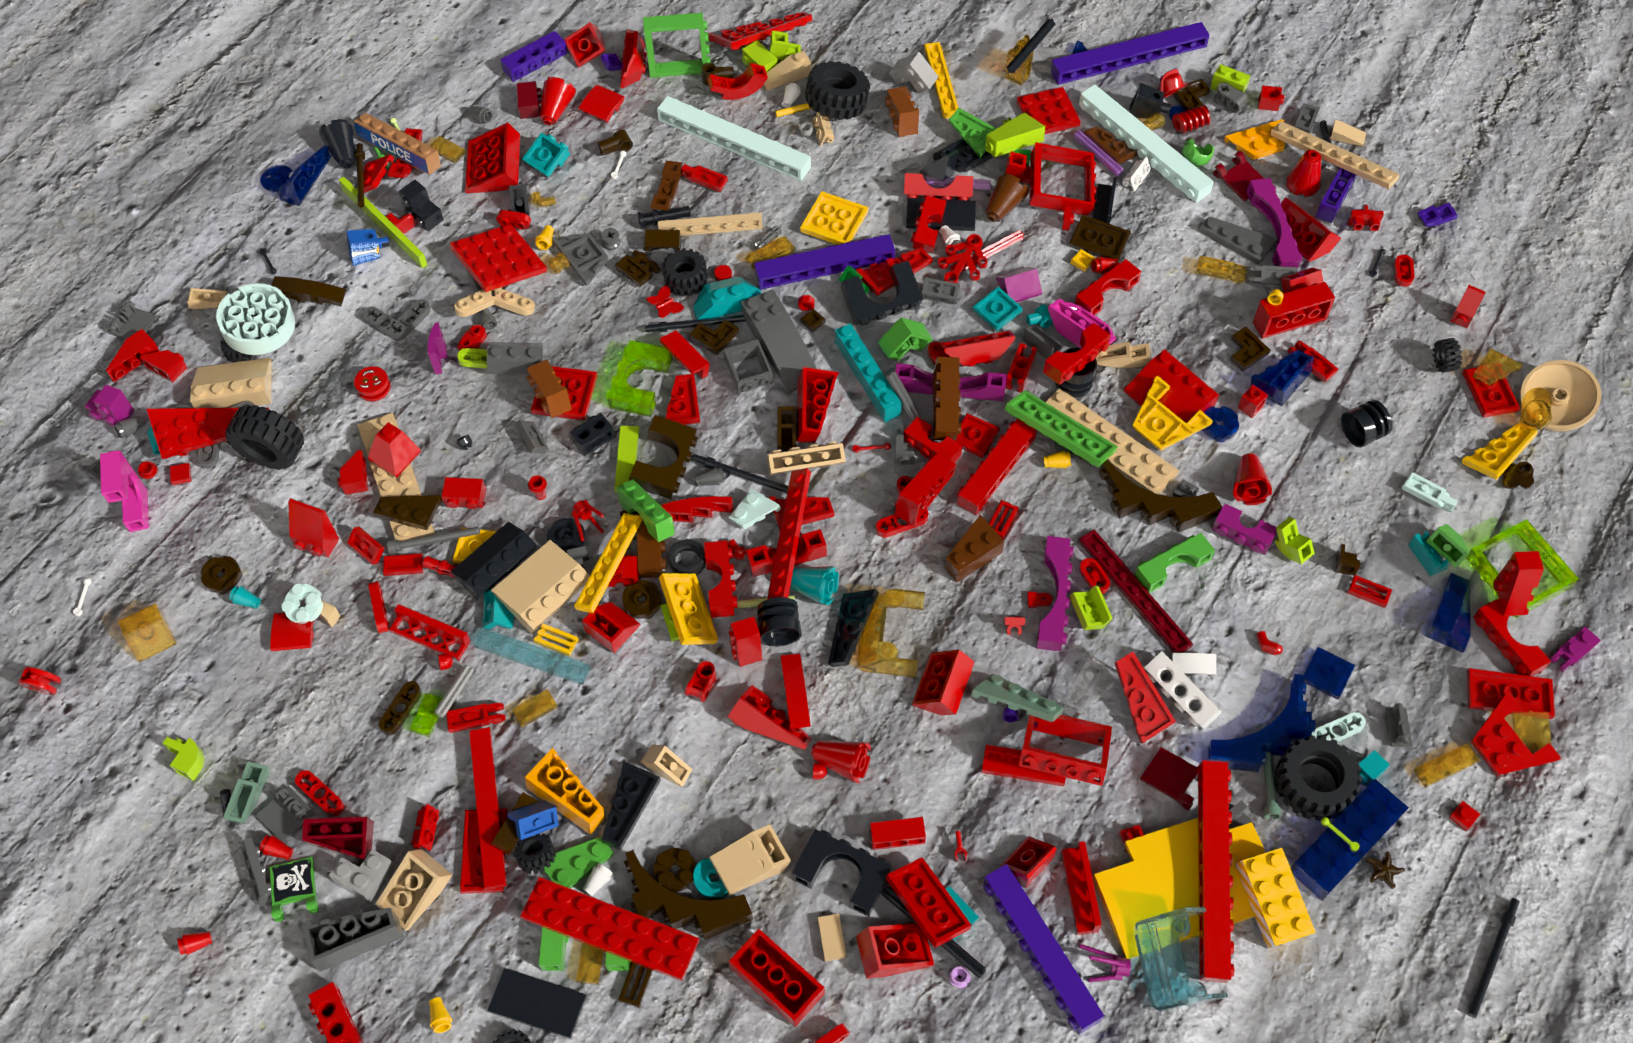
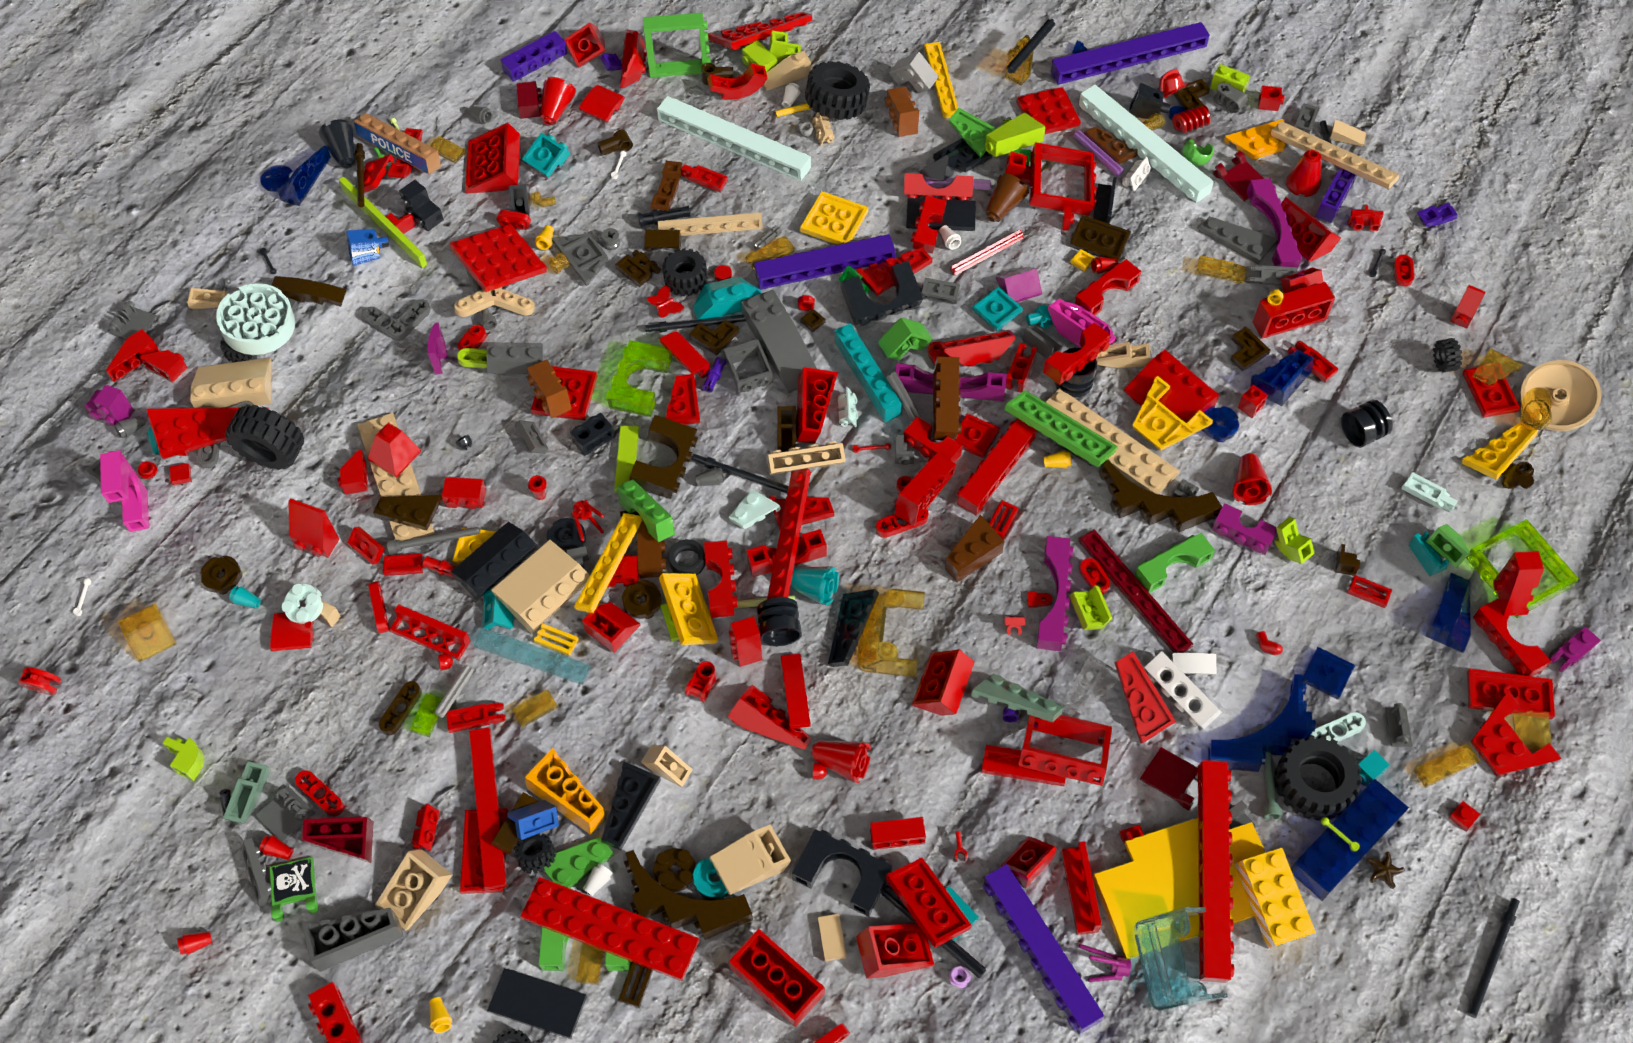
(366, 879): light grey brick -> none
(372, 383): red head -> none
(687, 509): red slope -> none
(714, 374): none -> dark purple pin
(738, 552): red arm -> none
(847, 401): none -> light aqua hinge
(972, 243): red plant -> none

